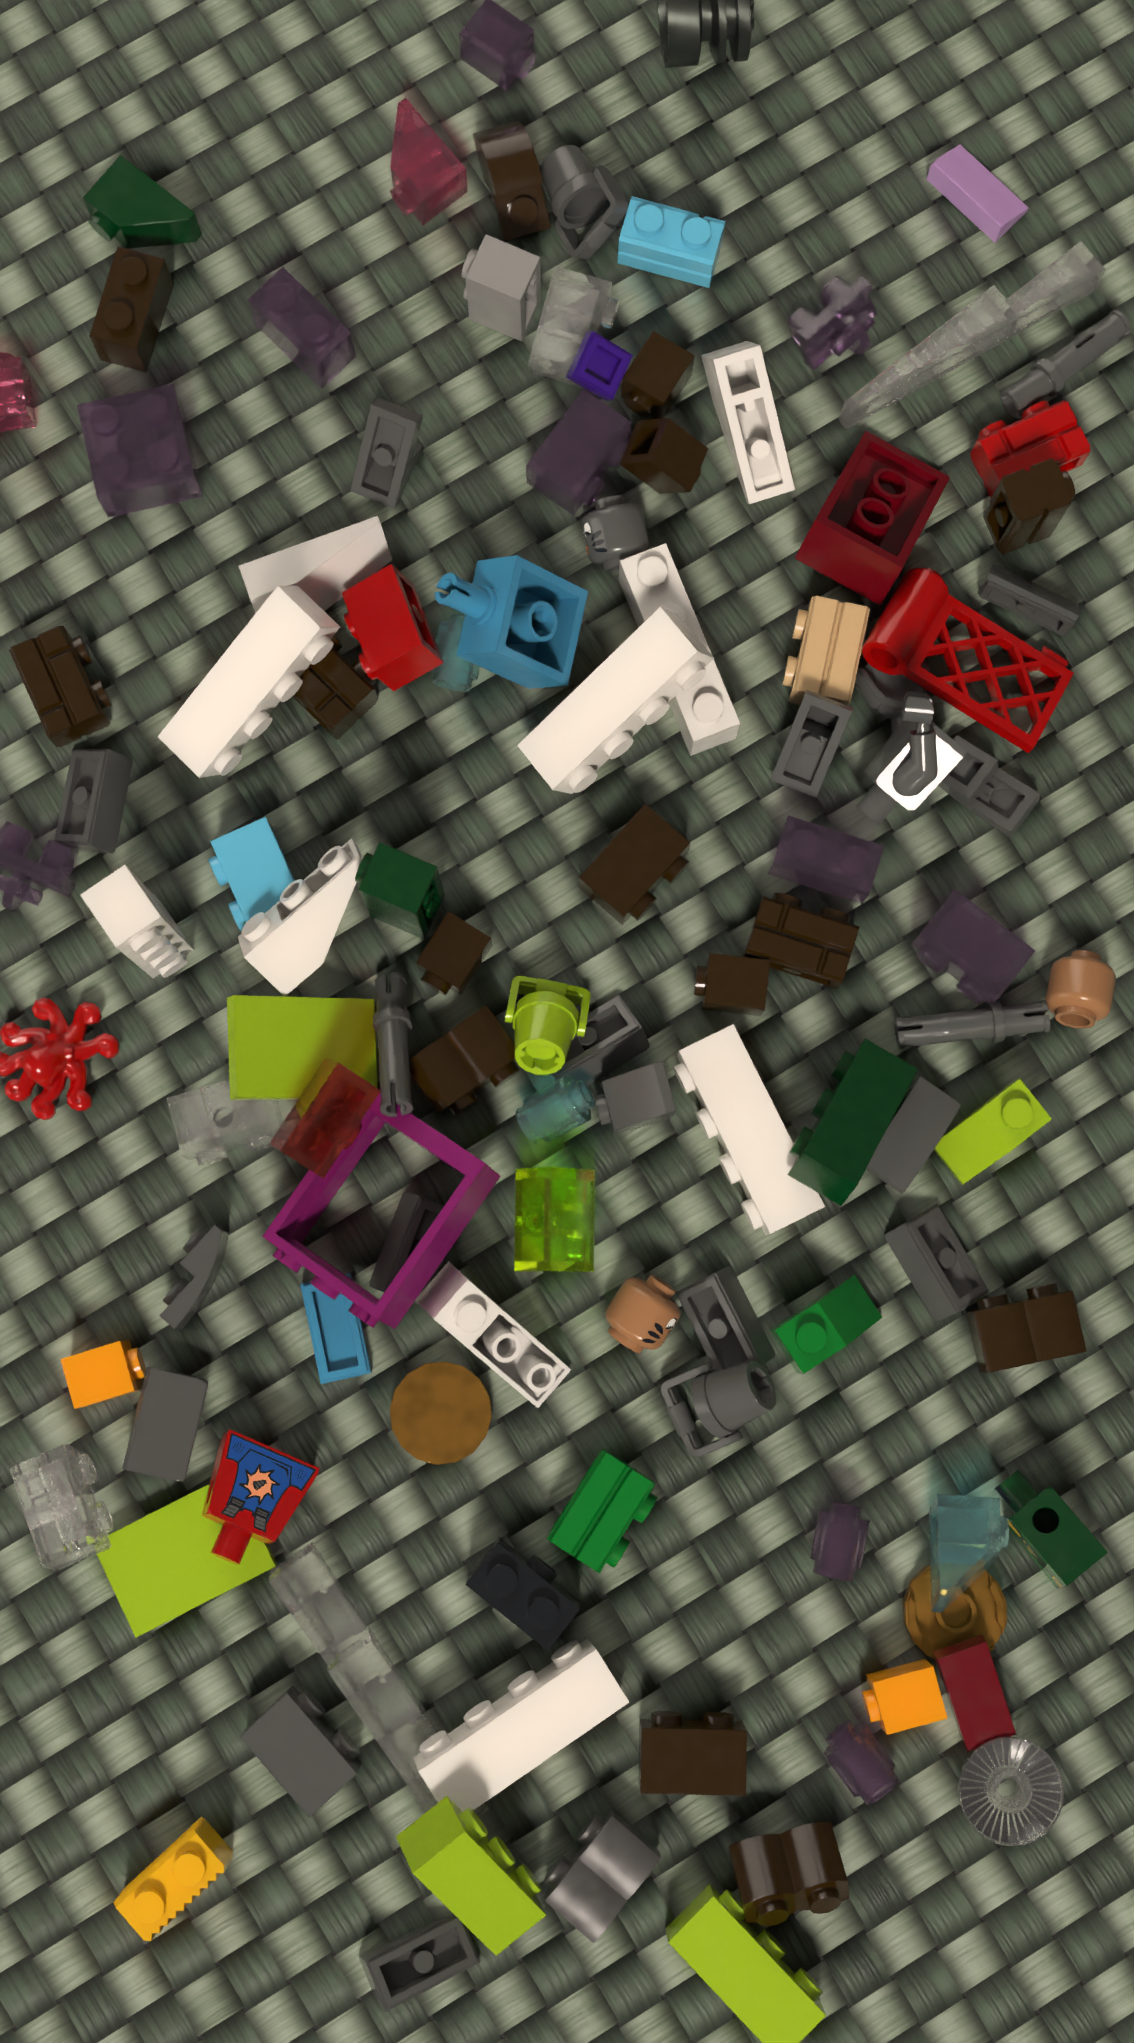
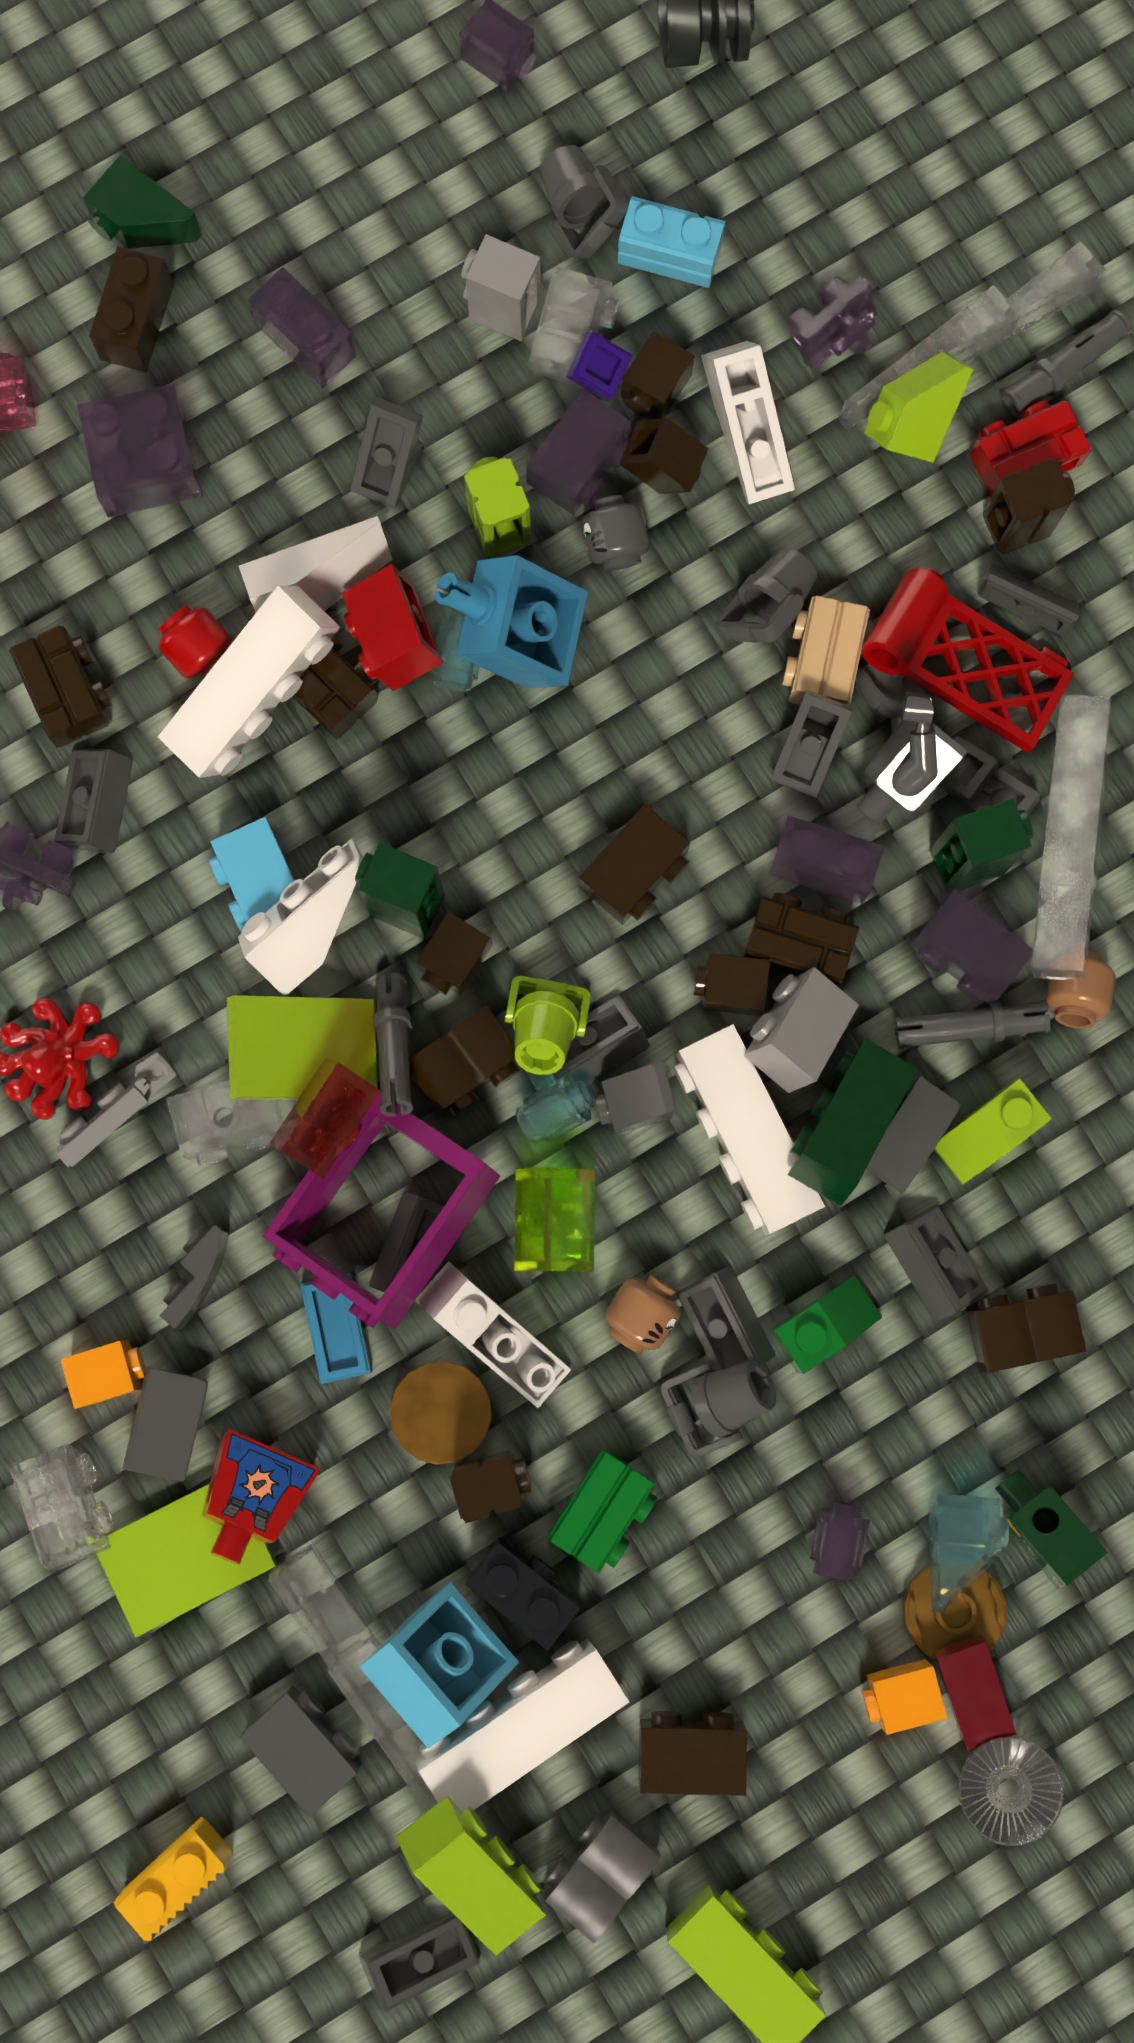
(117, 1107): none -> light grey hinge
(138, 923): white brick -> none
(193, 641): none -> red head
(423, 167): clear pink slope -> none
(439, 1665): none -> medium azure brick
(489, 1485): none -> dark brown brick
(497, 506): none -> lime brick
(513, 178): dark brown brick -> none
(616, 702): white brick -> none
(705, 710): white brick -> none
(771, 597): none -> dark grey piece
(789, 1873): dark brown brick -> none
(800, 1029): none -> light grey brick
(860, 1761): brick -> none
(872, 518): dark red slope -> none
(919, 407): none -> lime slope
(976, 192): lavender slope -> none
(981, 845): none -> dark green brick
(1072, 839): none -> clear slope

